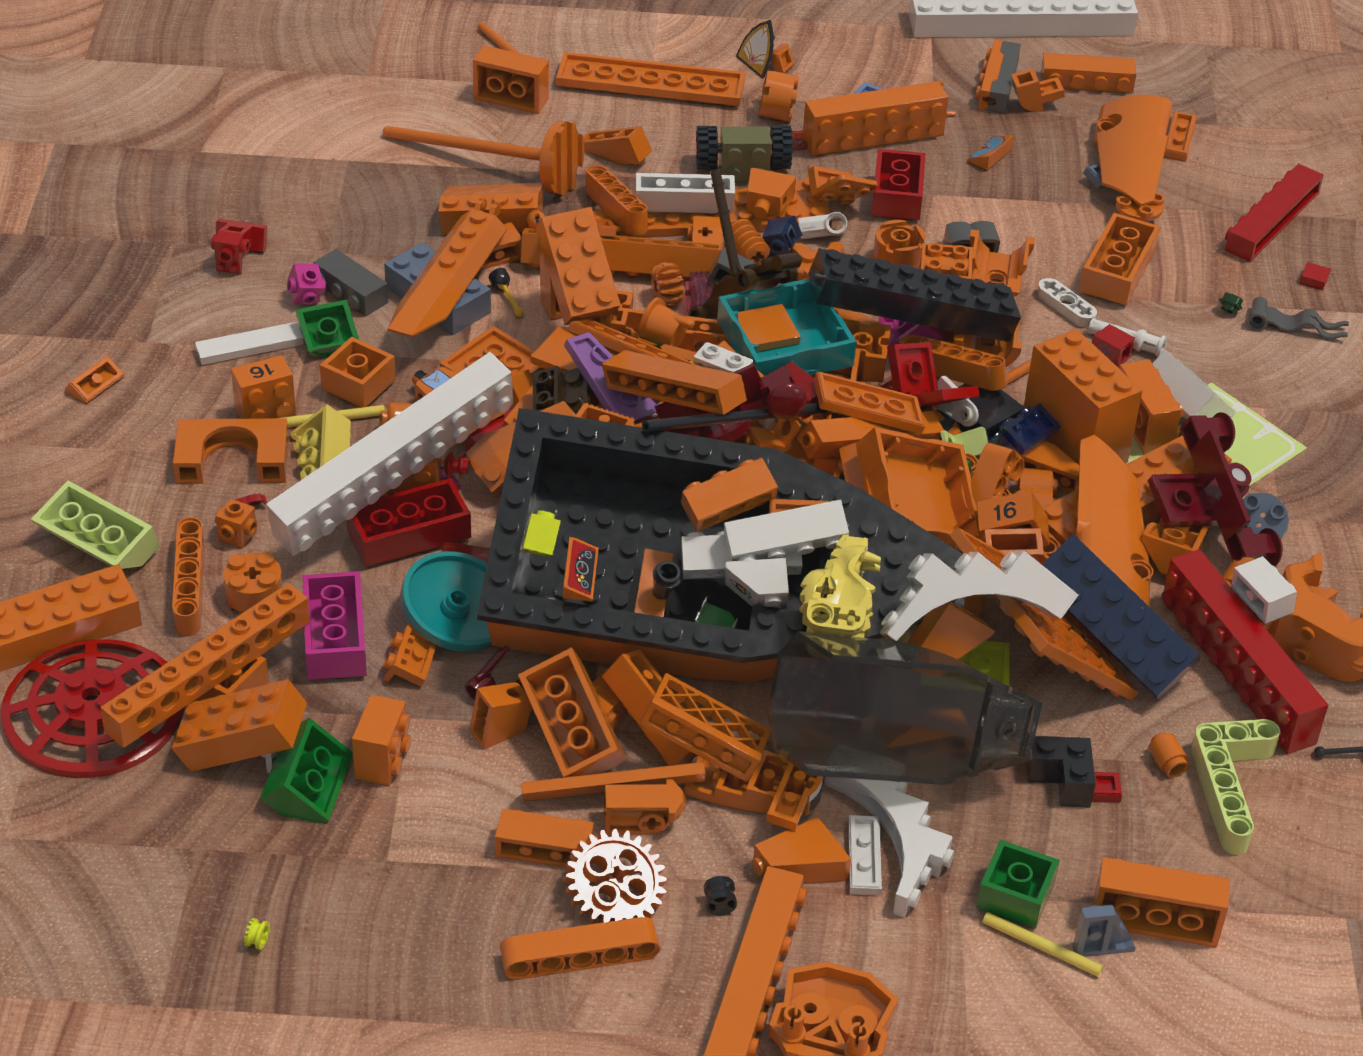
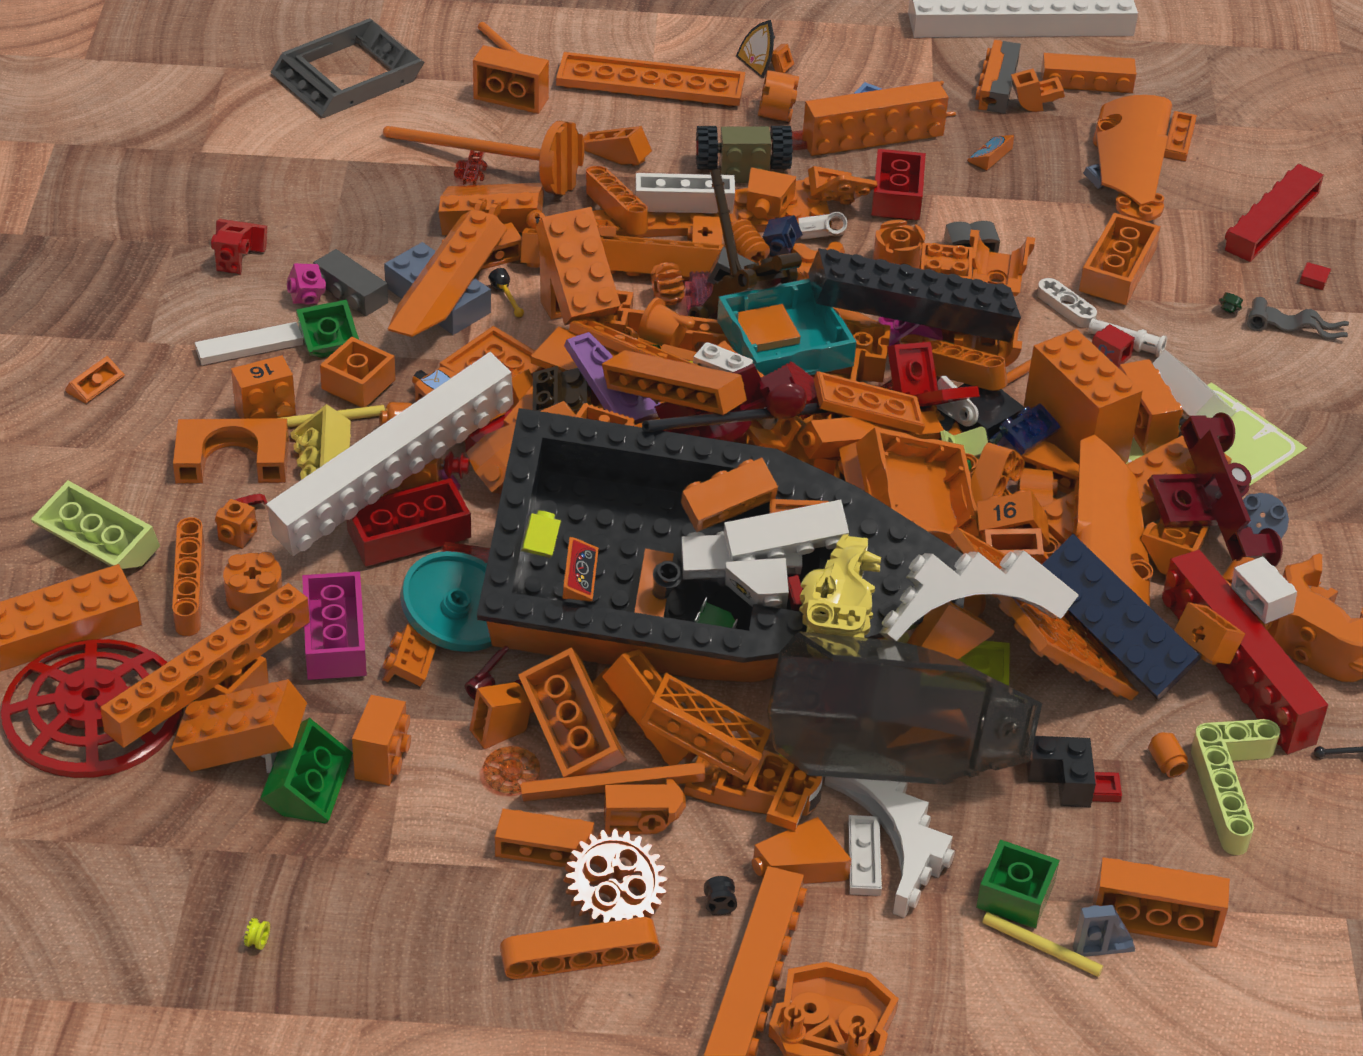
(322, 94): none -> dark grey window
(469, 169): none -> clear red piece
(510, 769): none -> clear orange wheel
(794, 592): none -> red tile
(1209, 634): none -> orange brick

